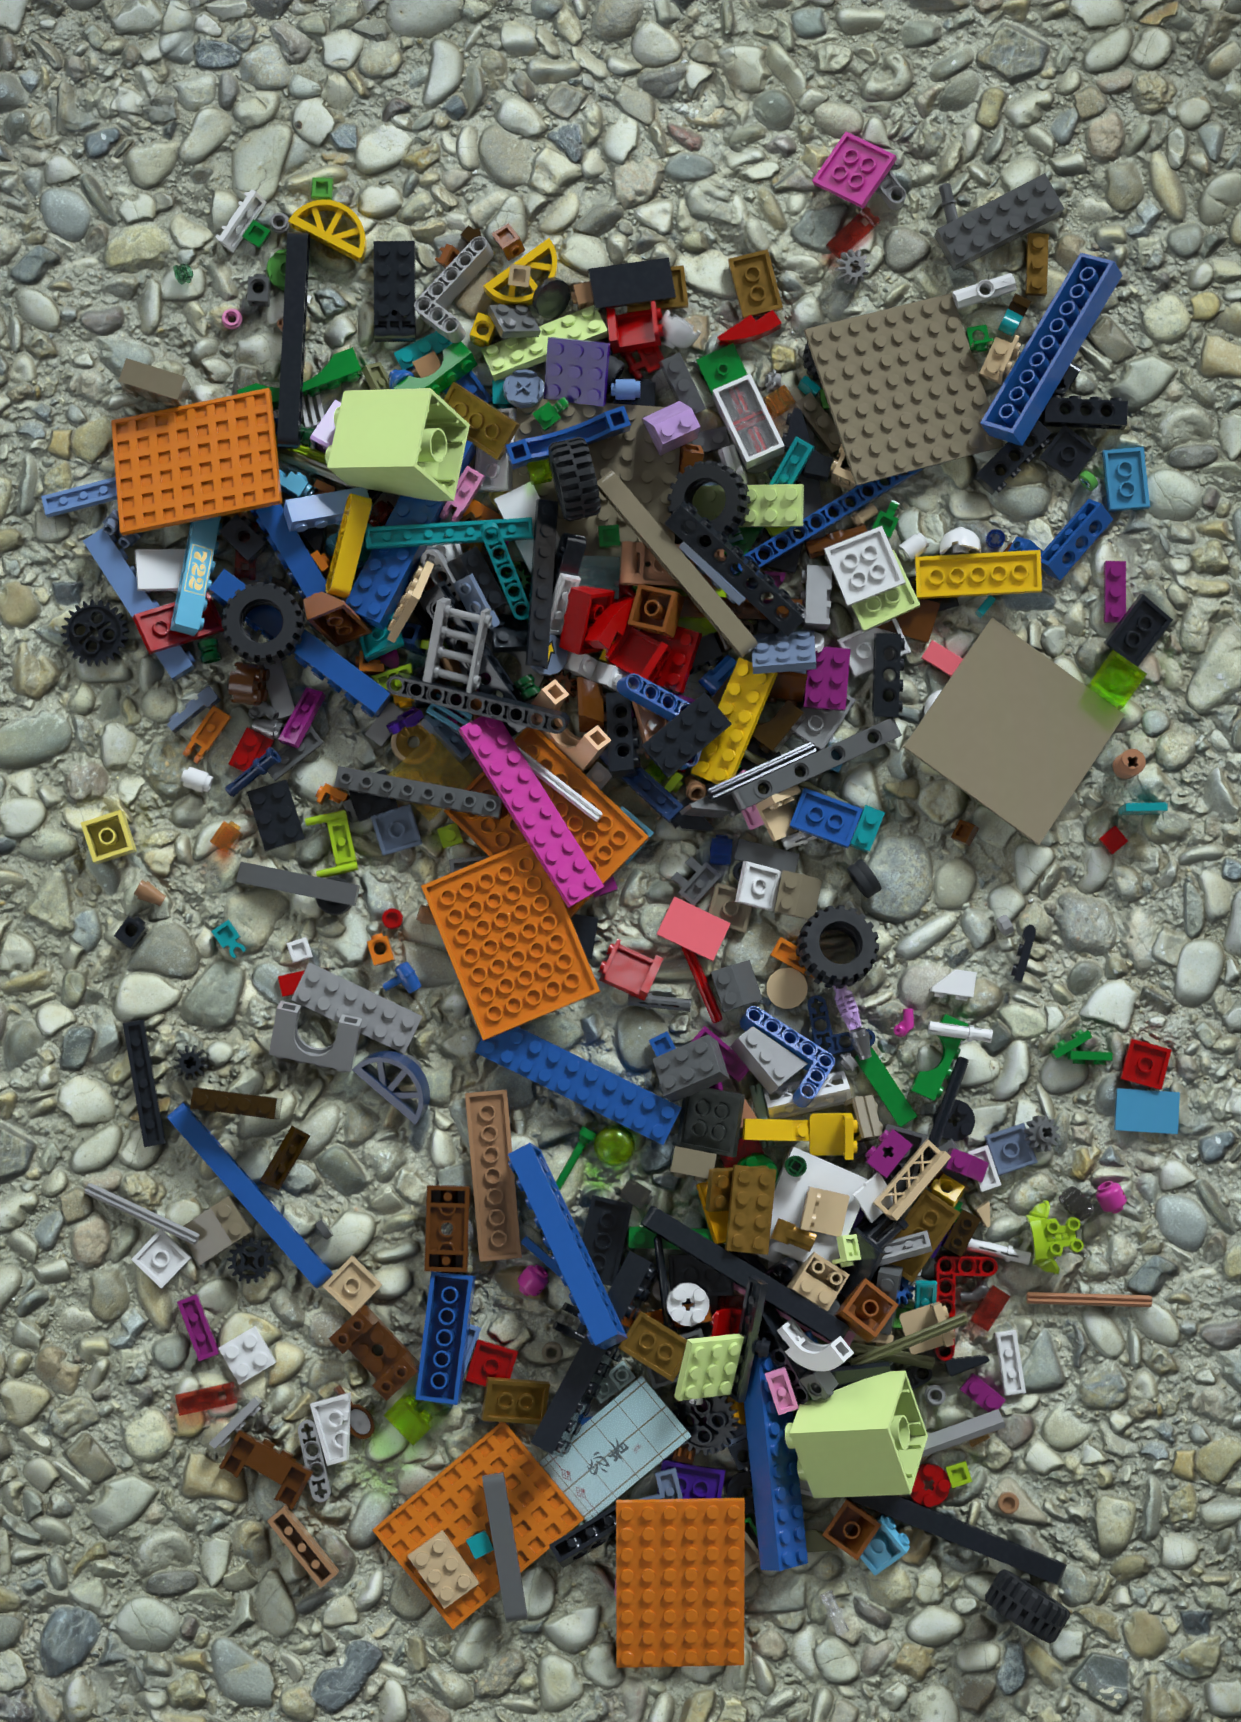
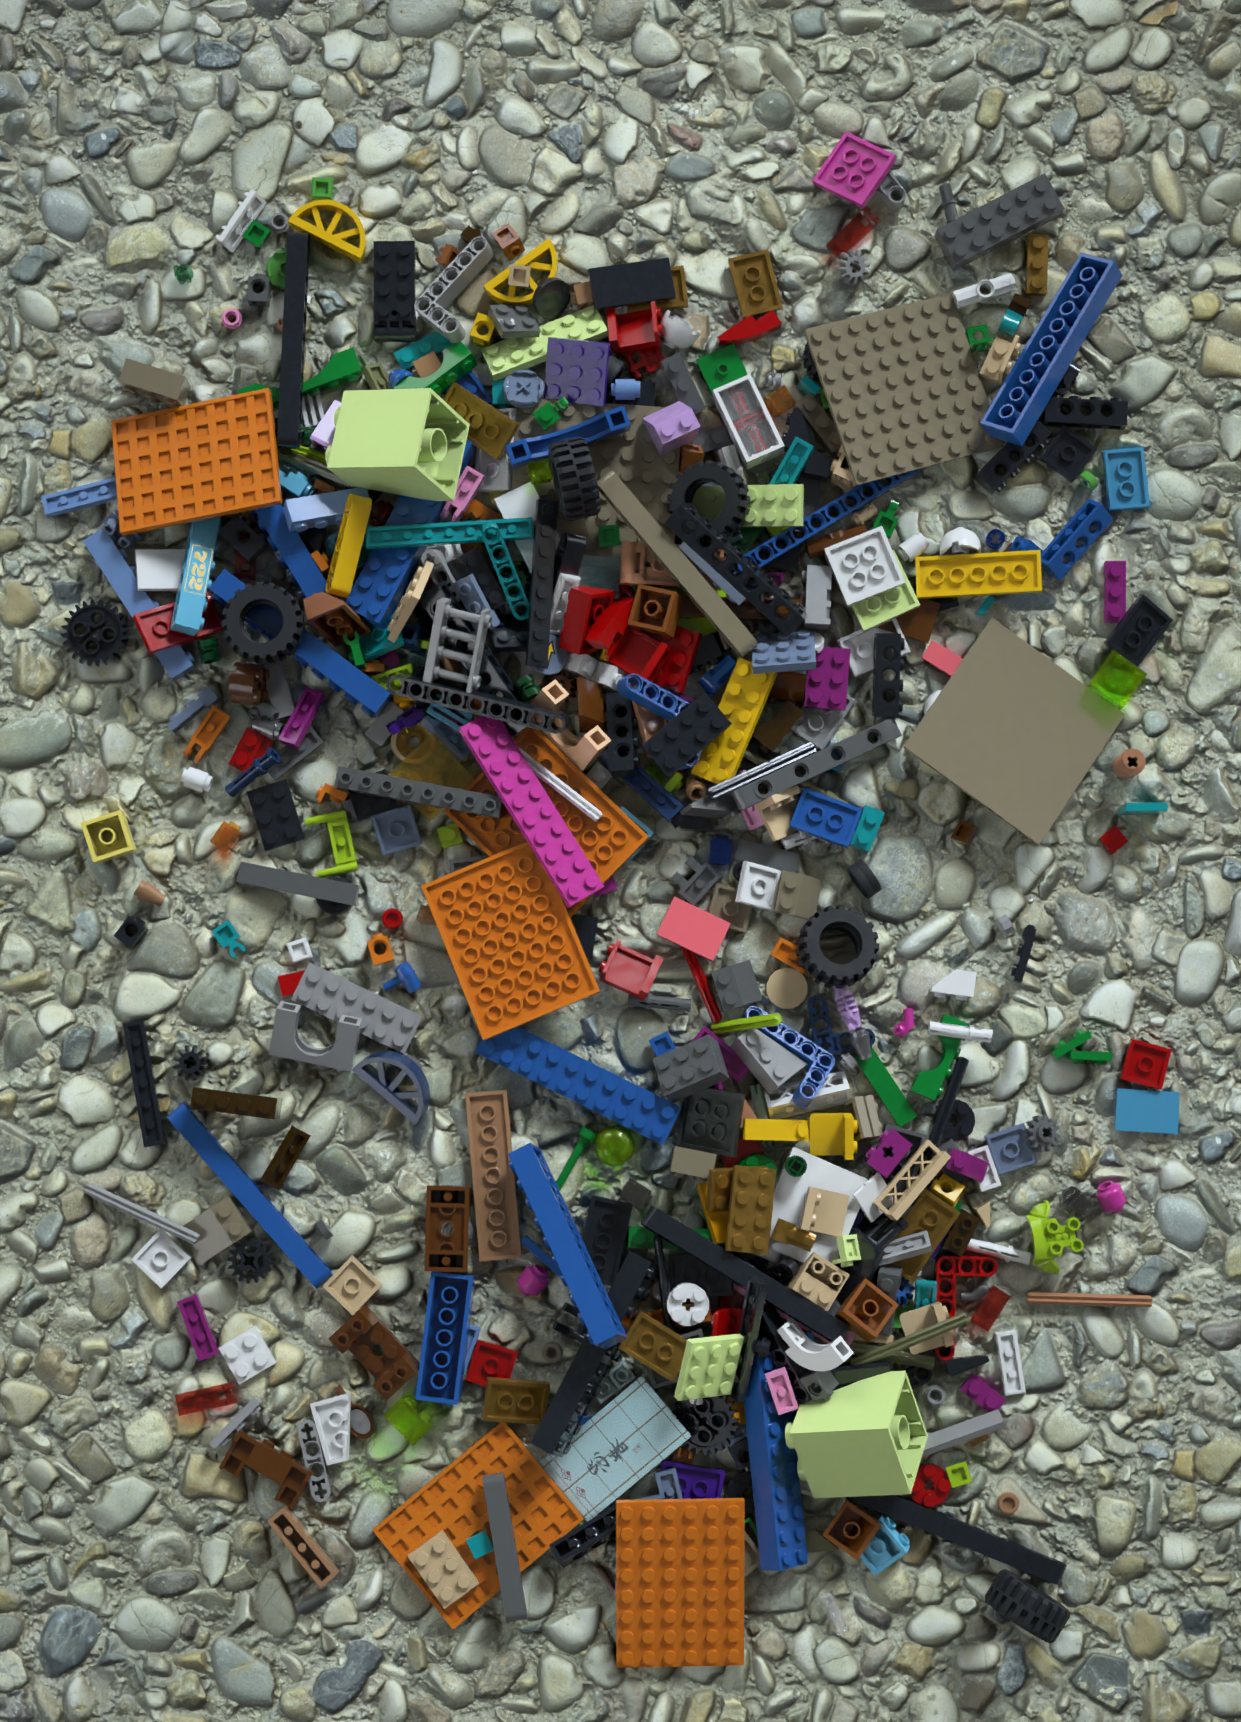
(356, 656): none -> green plate
(746, 1023): none -> lime axle

